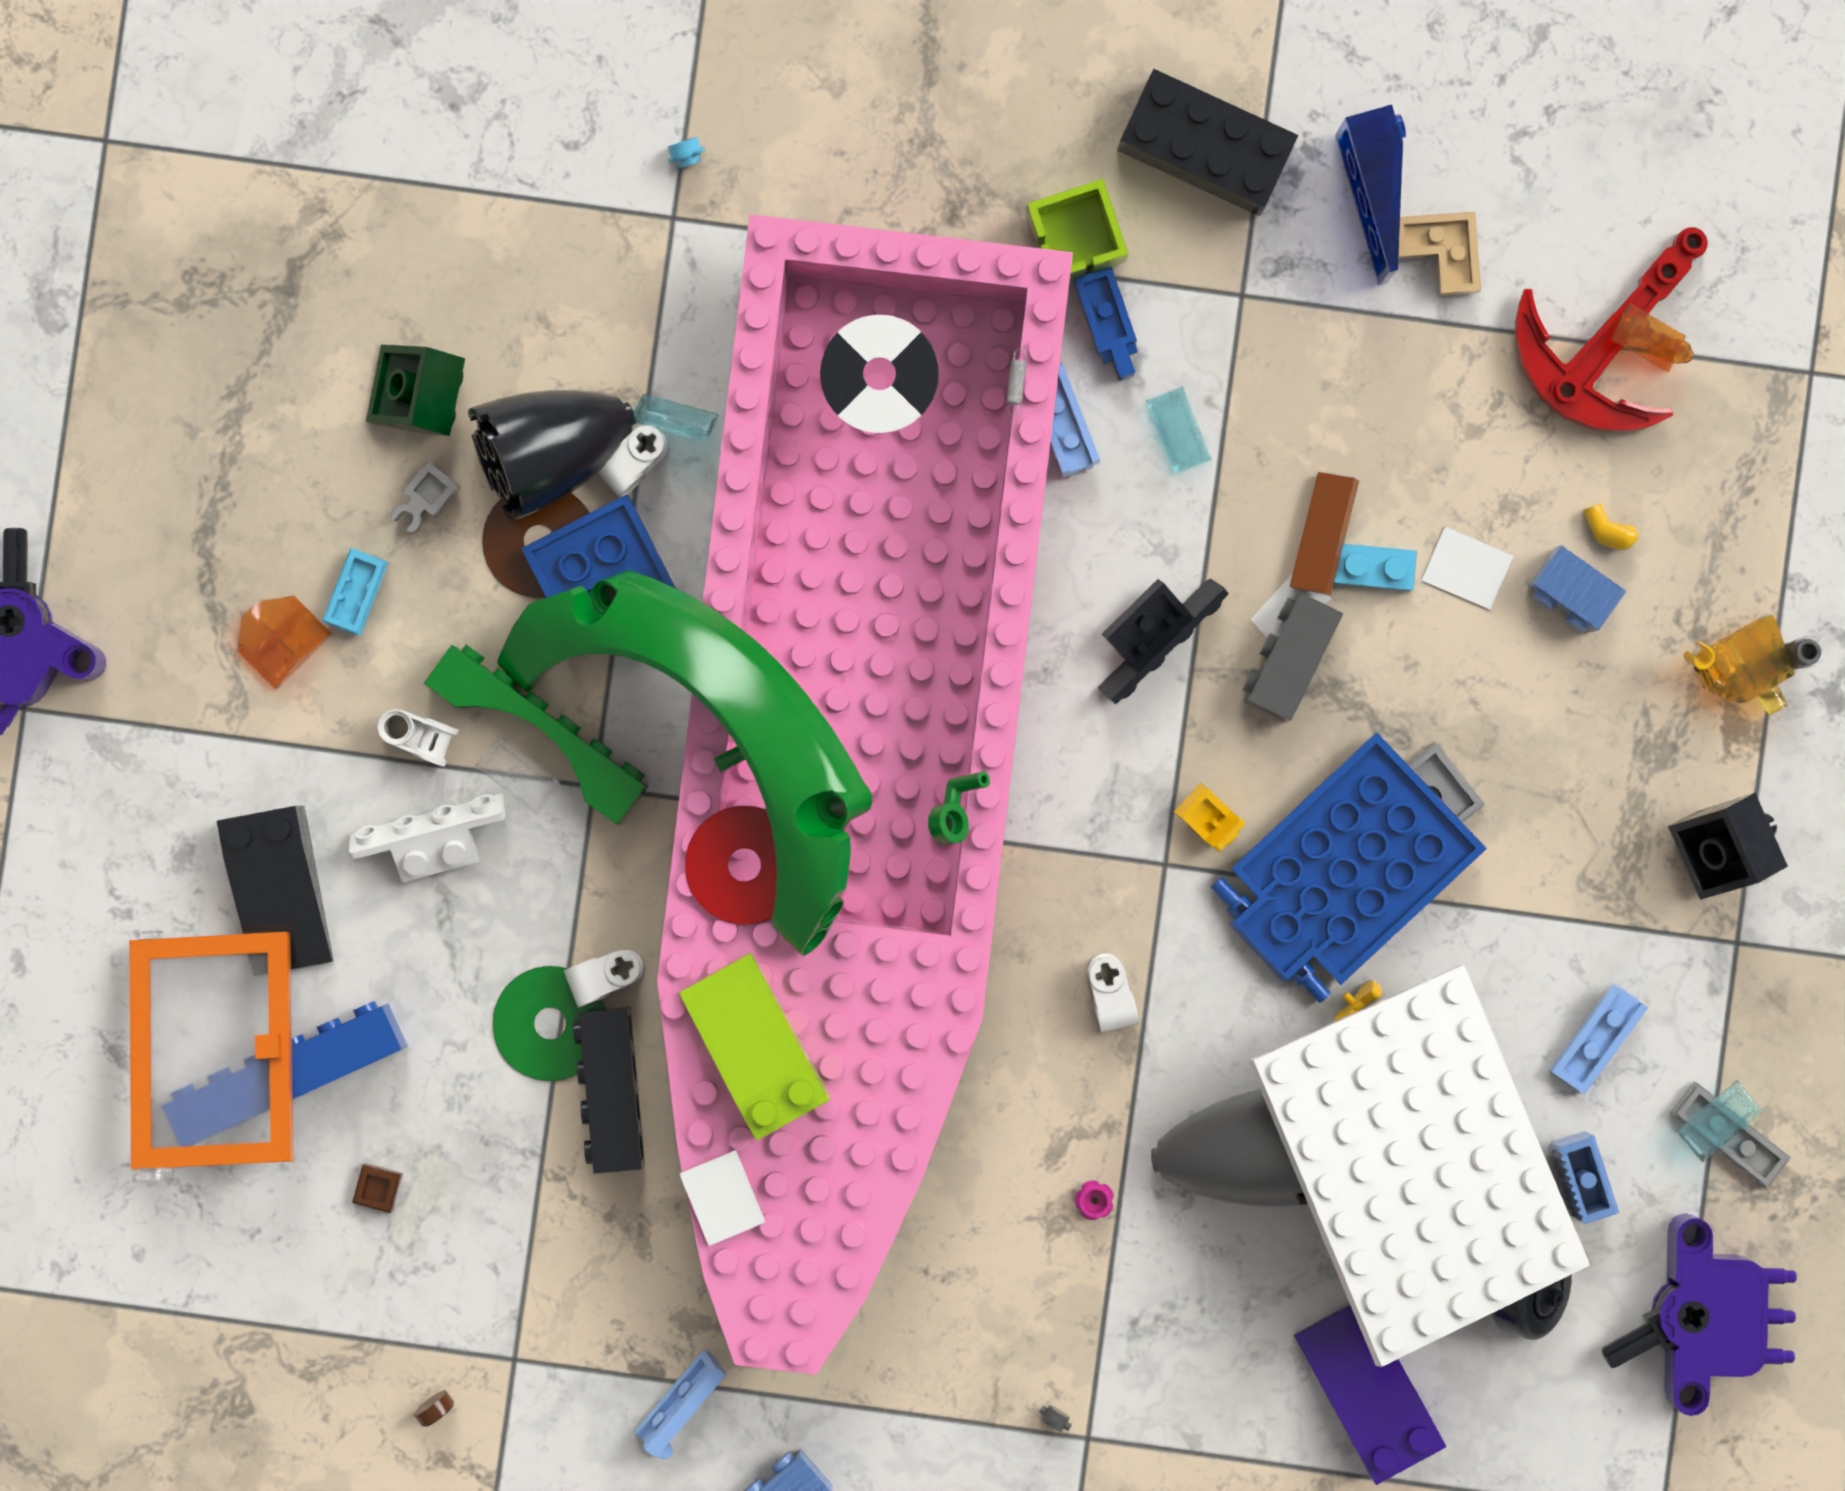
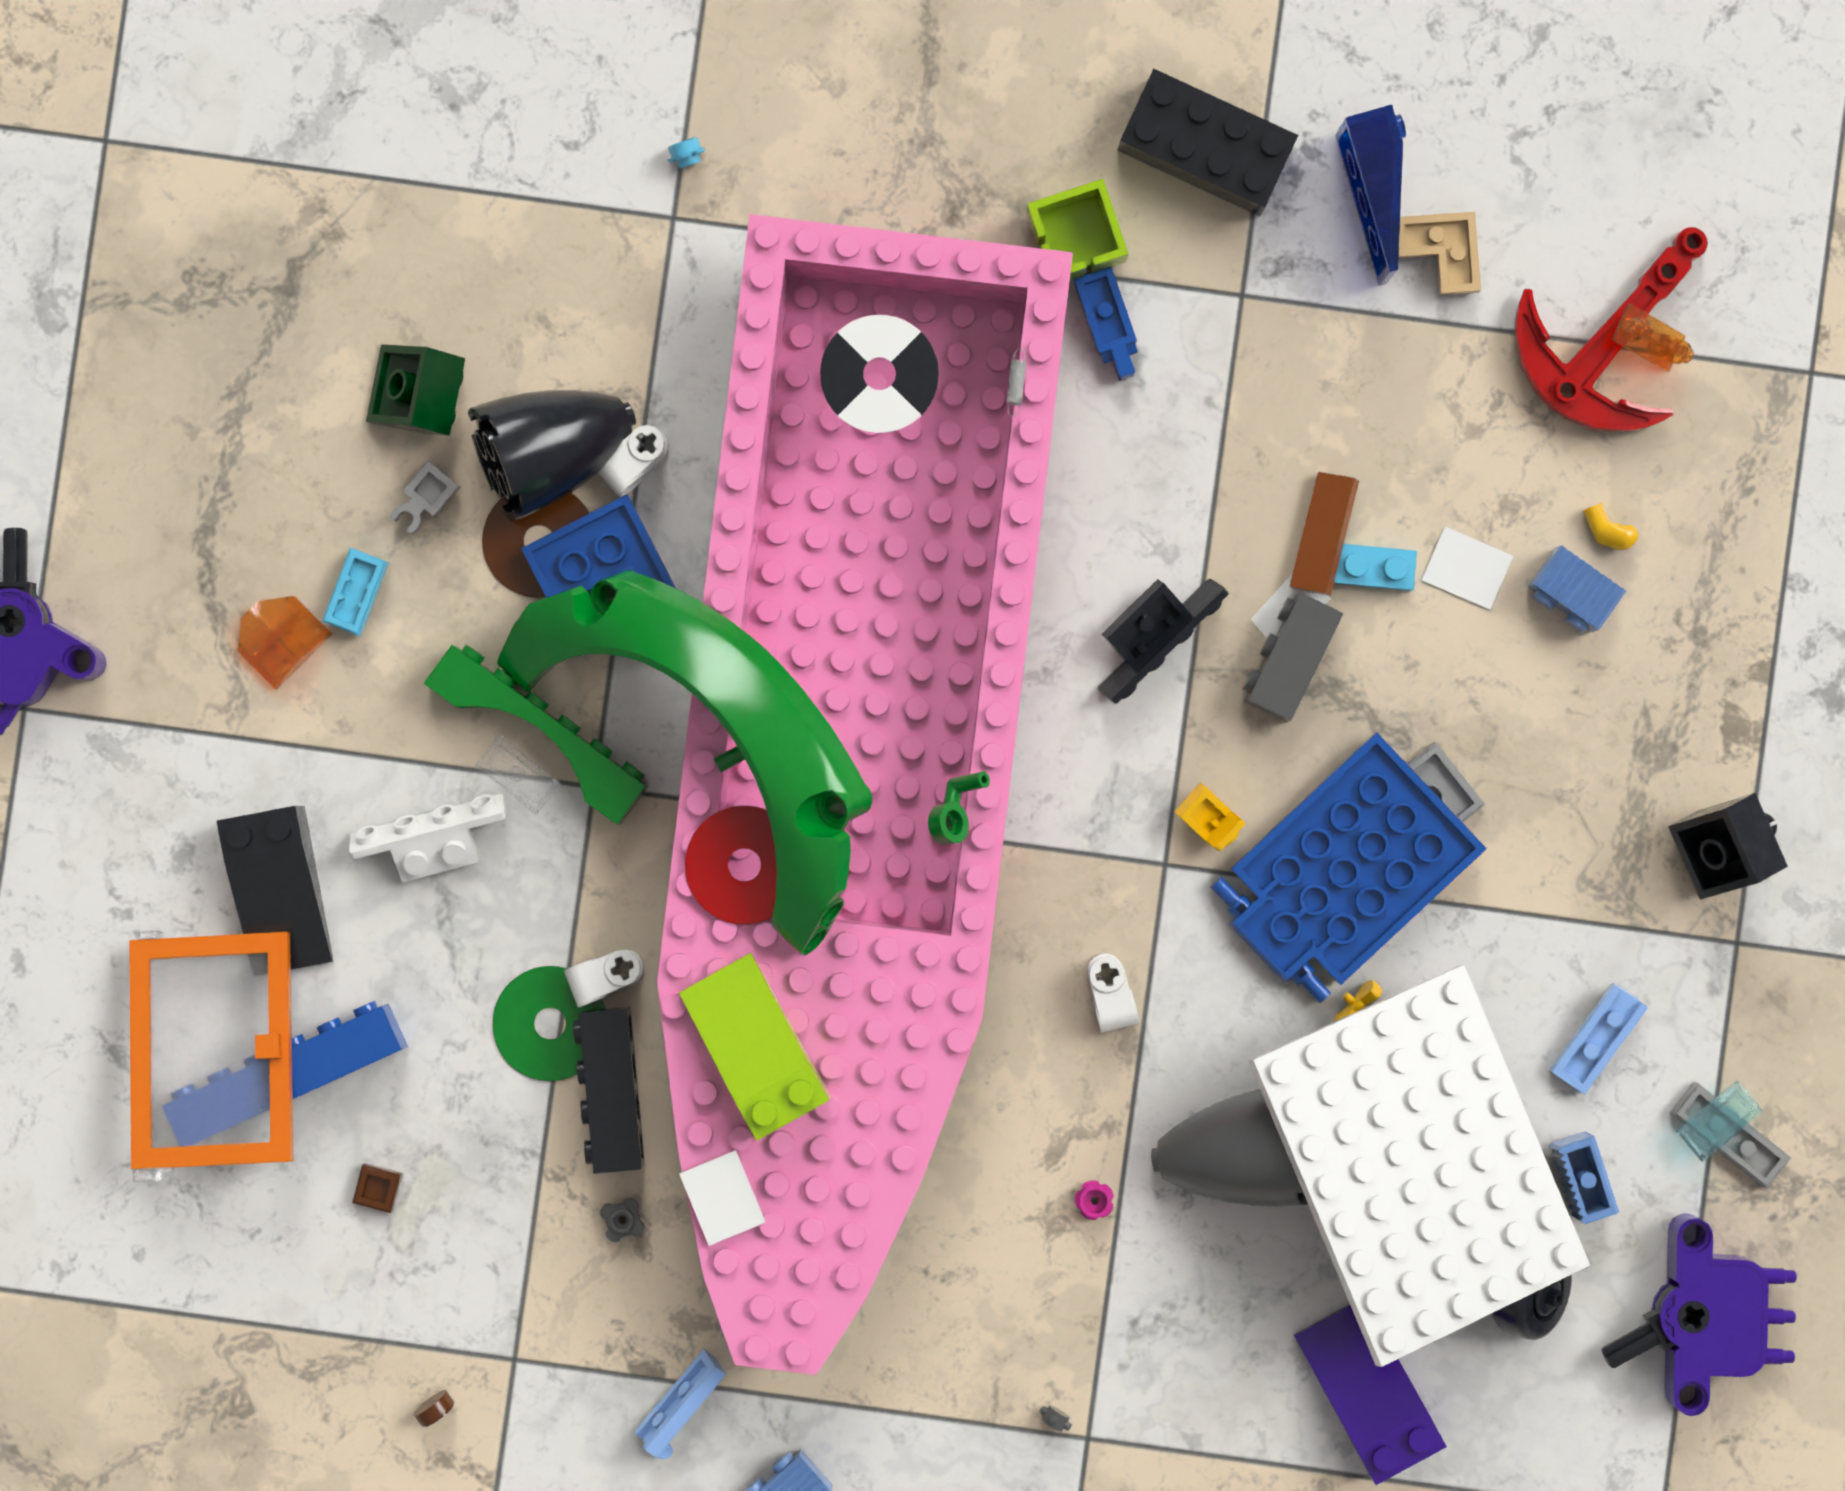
(420, 736): white piece -> none
(629, 1210): none -> dark grey plate
(675, 417): clear light blue tile -> none
(1070, 434): light blue hinge -> none
(1178, 430): clear light blue tile -> none
(1753, 663): clear yellow torso -> none

